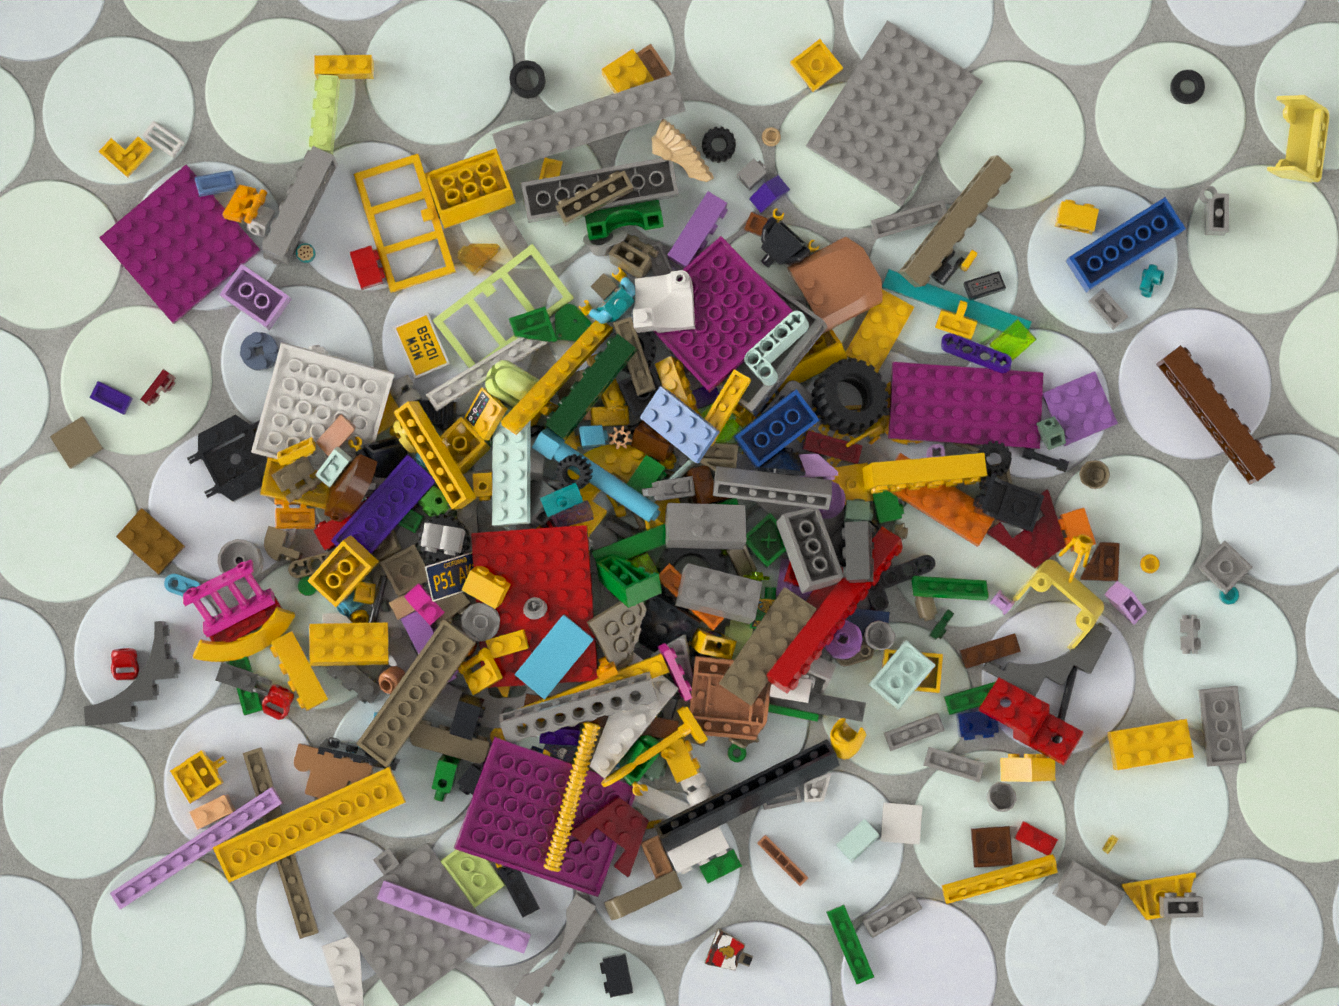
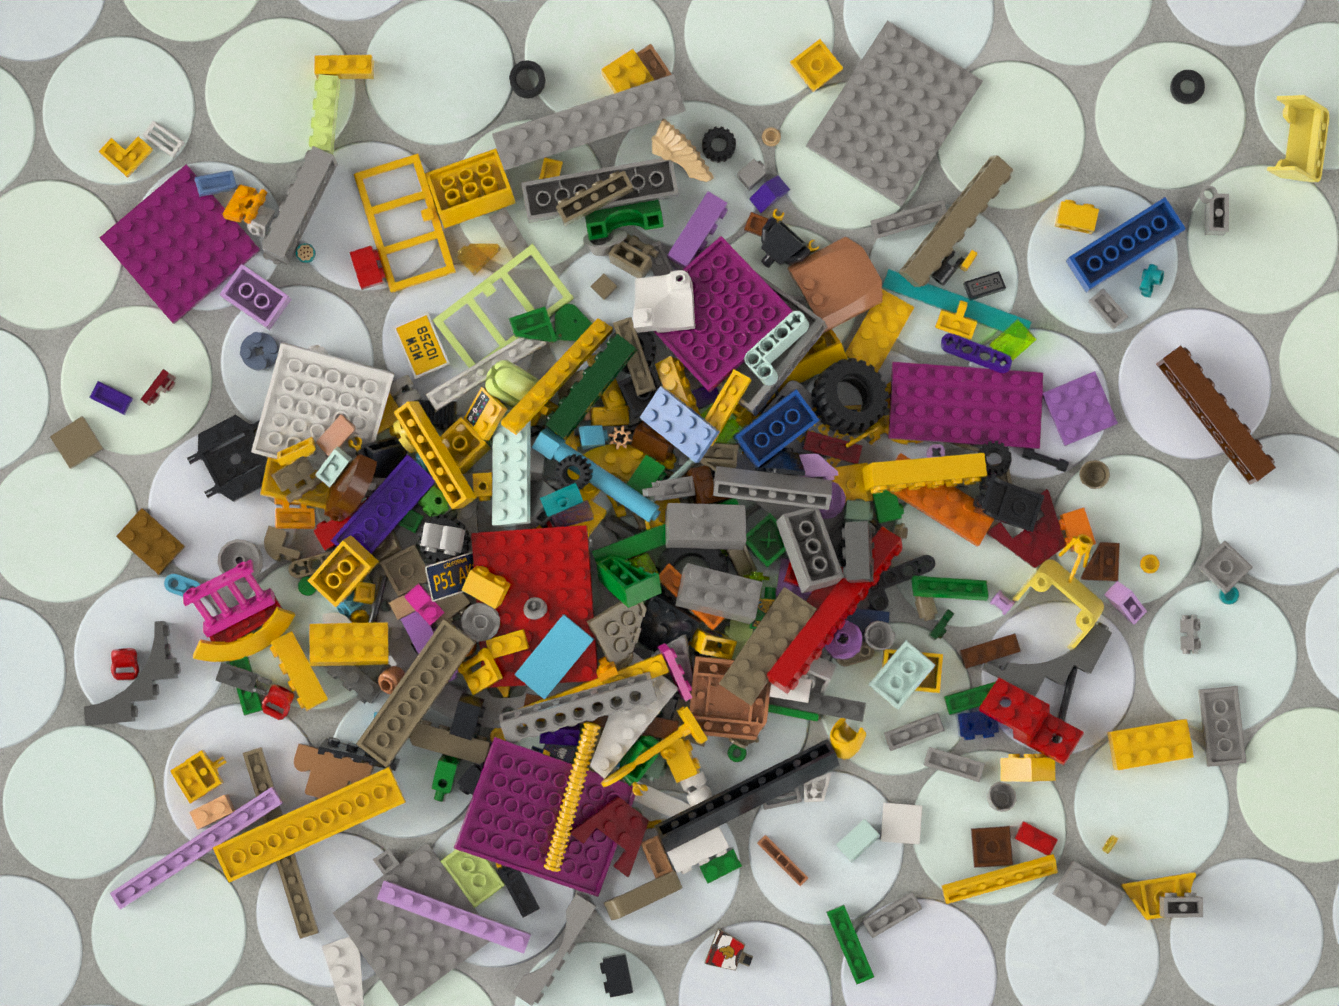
(615, 303): torso -> none
(1051, 433): sand green brick -> none

